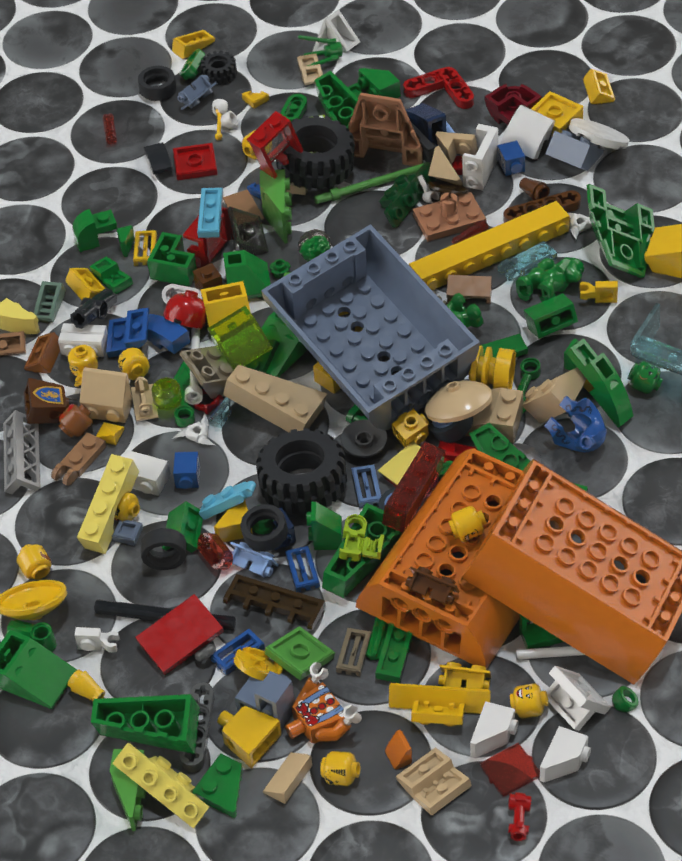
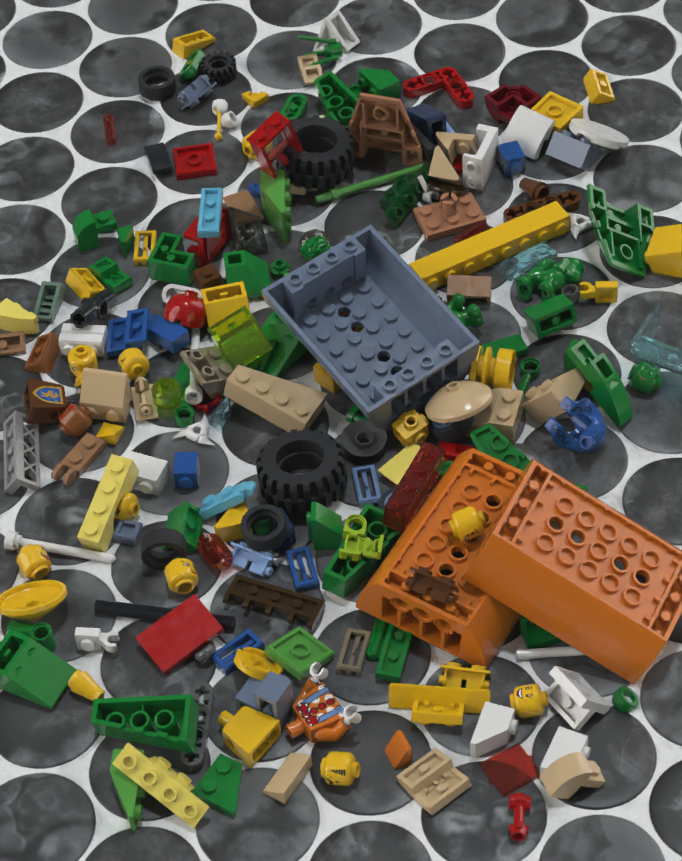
(15, 541): none -> white piece
(181, 575): none -> yellow head
(569, 774): none -> tan brick
(571, 291): none -> dark grey hinge

